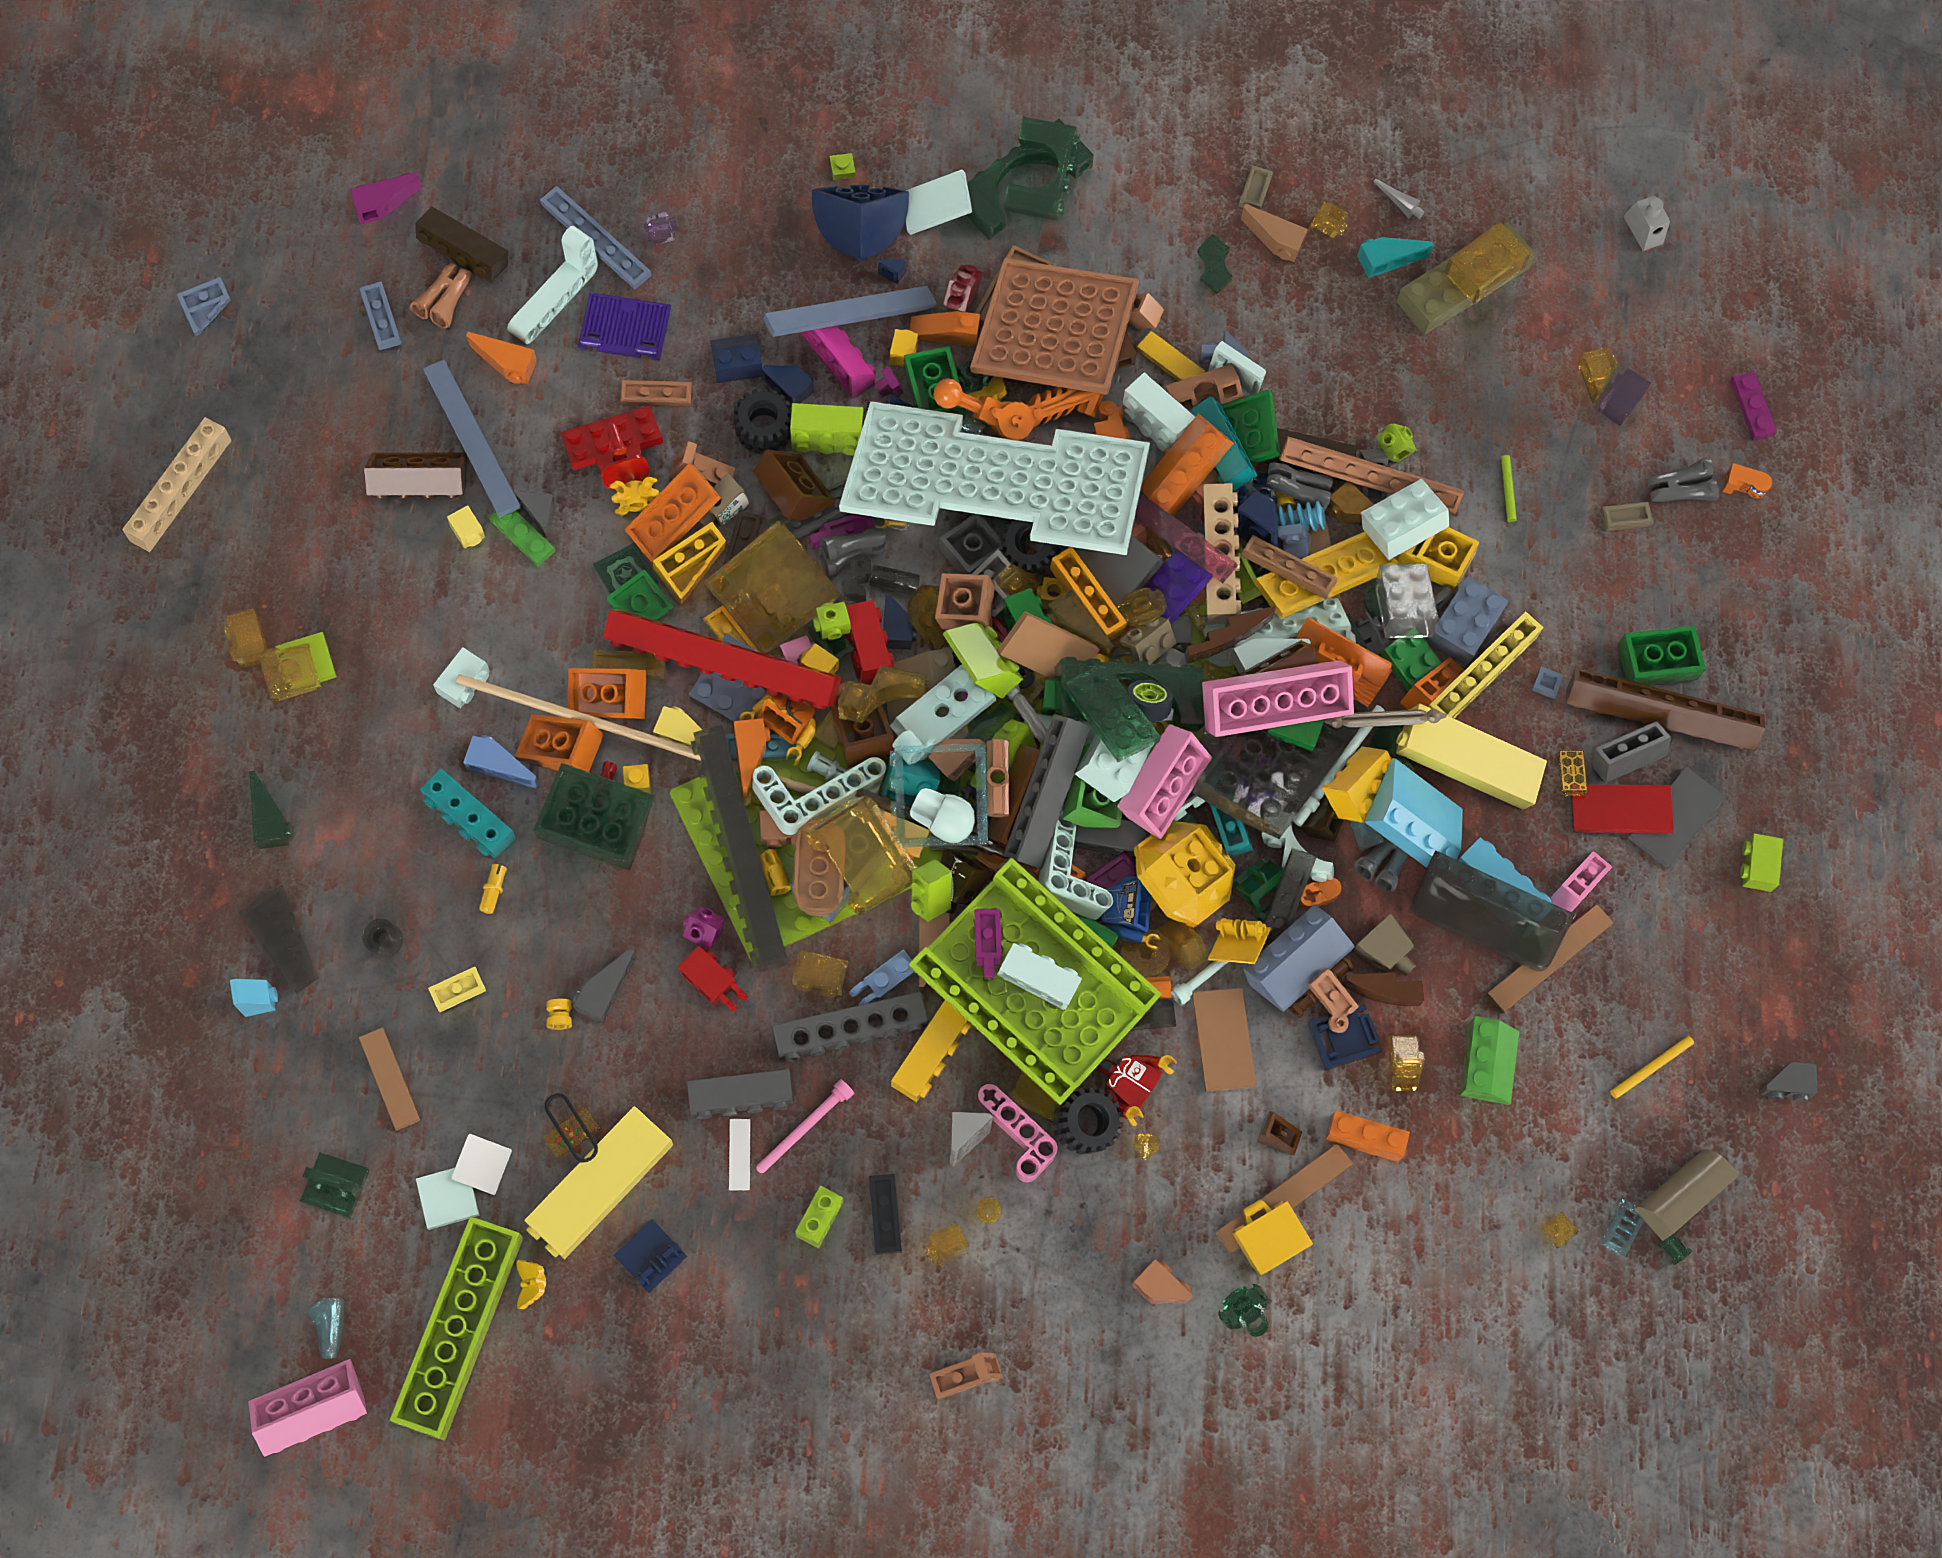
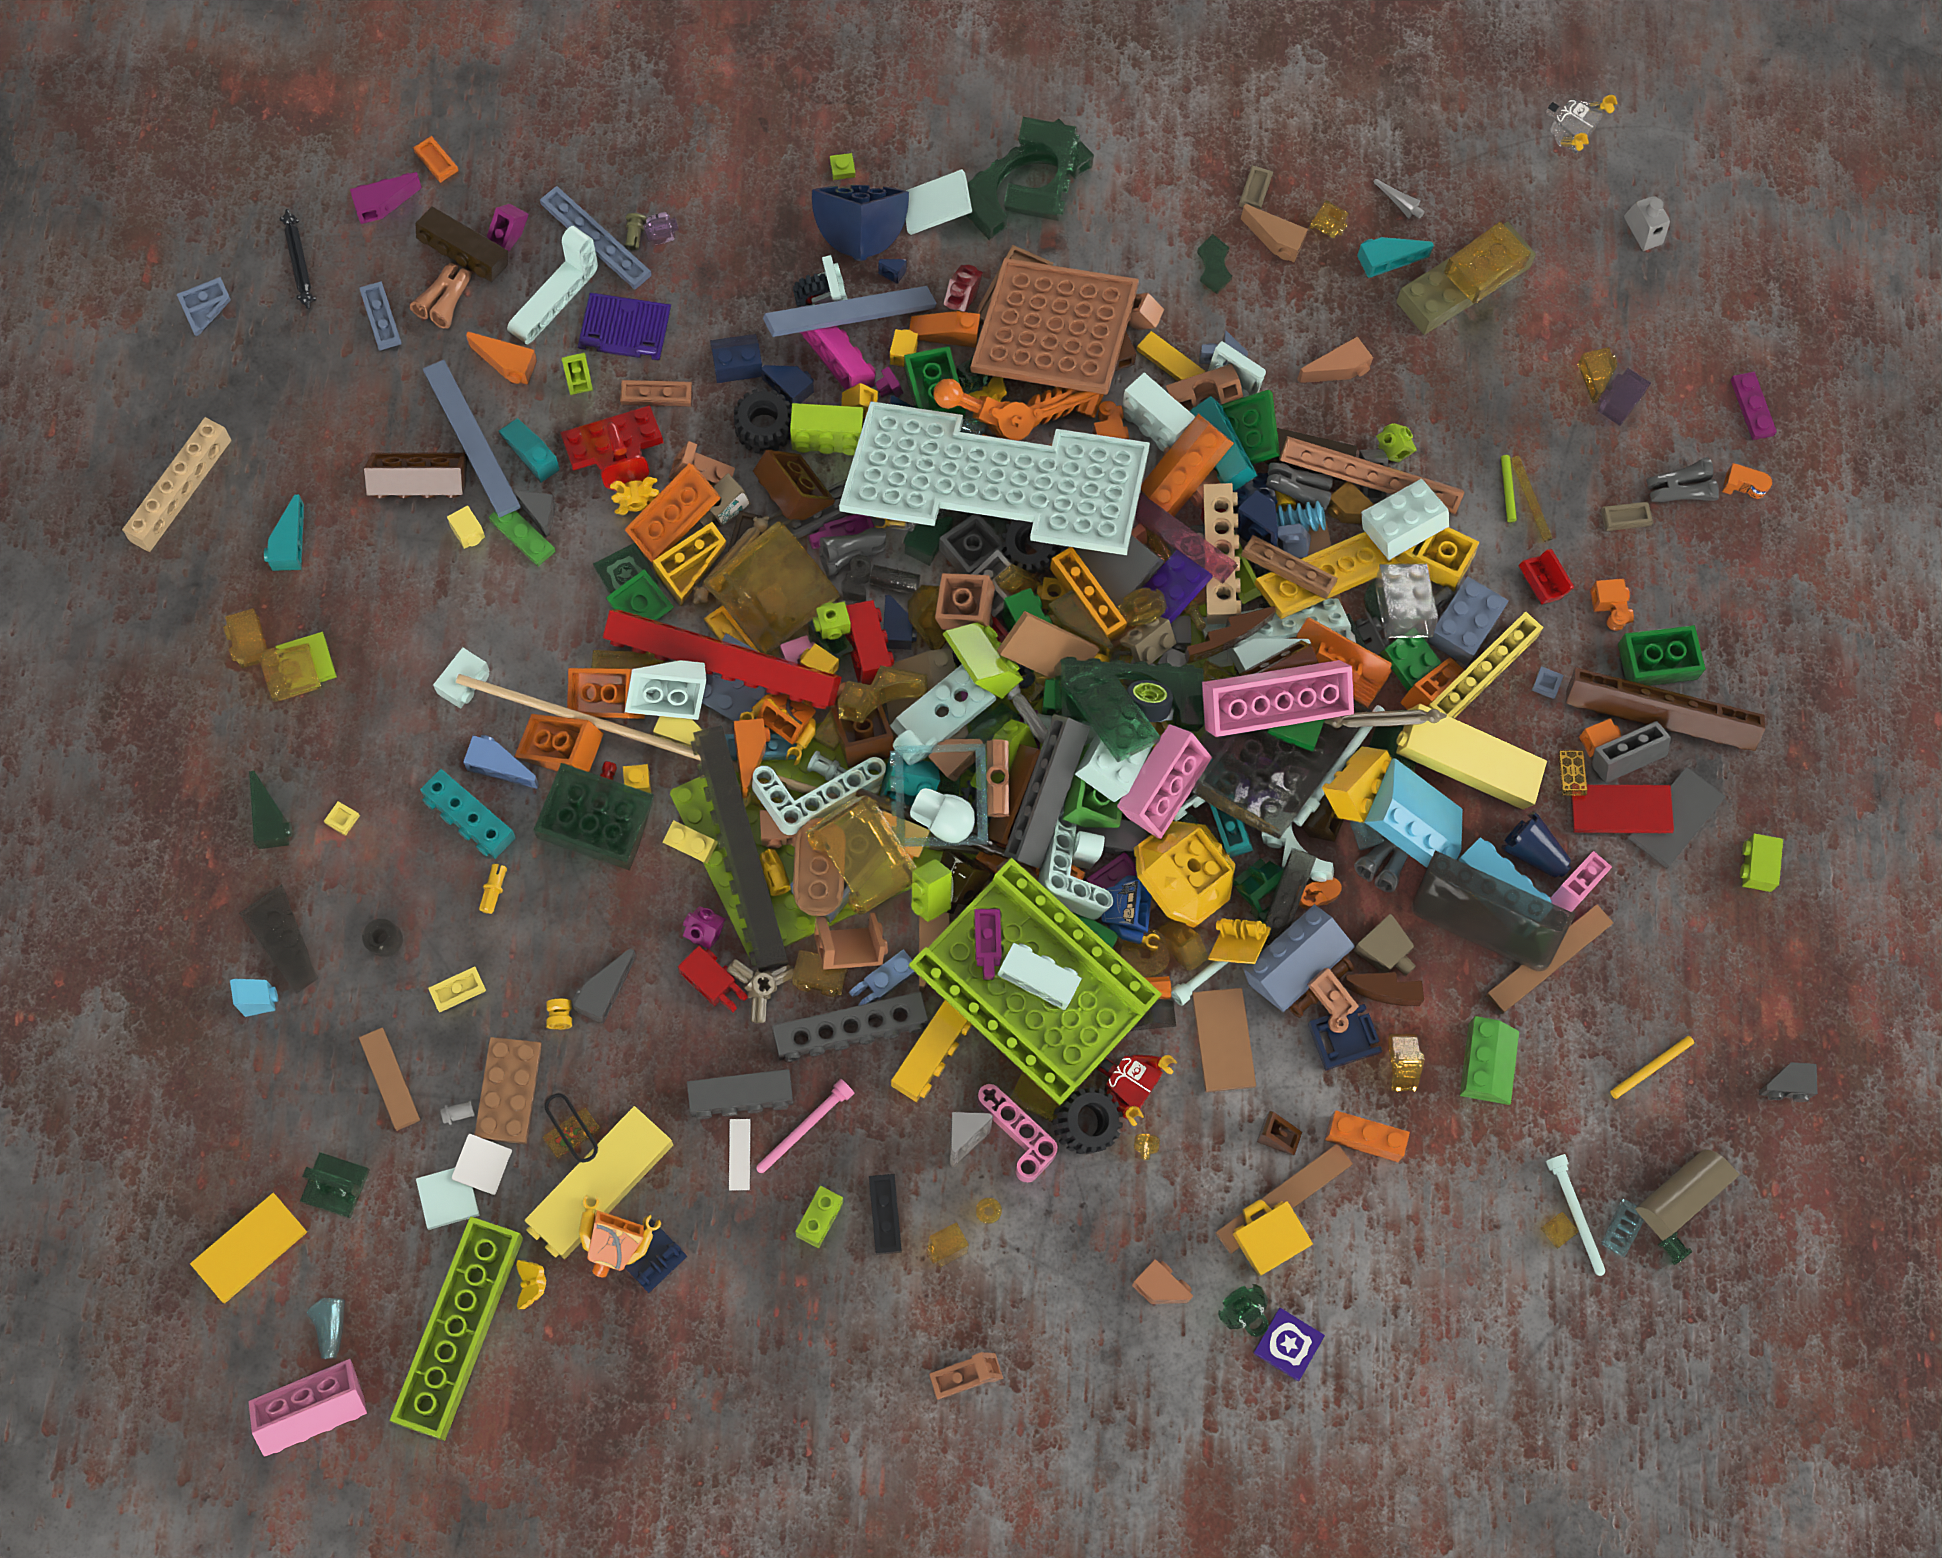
(248, 1248): none -> yellow tile
(286, 540): none -> teal slope
(297, 259): none -> black wheel
(341, 818): none -> light yellow tile
(435, 159): none -> orange tile
(457, 1112): none -> light grey pin
(507, 226): none -> magenta slope
(508, 1090): none -> medium nougat plate
(530, 449): none -> teal slope
(577, 373): none -> lime slope
(613, 1240): none -> torso
(635, 227): none -> olive pin
(667, 689): none -> light aqua slope
(690, 842): none -> light yellow plate
(748, 537): none -> dark tan wheel
(769, 985): none -> dark tan bush
(820, 287): none -> plate
(850, 946): none -> nougat panel
(859, 396): none -> yellow brick
(924, 540): none -> clear green slope
(1087, 849): none -> light aqua beam
(1289, 1344): none -> dark purple tile
(1340, 364): none -> nougat slope
(1531, 498): none -> clear yellow bar
(1537, 847): none -> dark blue cone
(1546, 577): none -> red bracket
(1559, 1167): none -> light aqua piece
(1578, 120): none -> clear torso
(1598, 735): none -> orange brick
(1612, 597): none -> orange brick

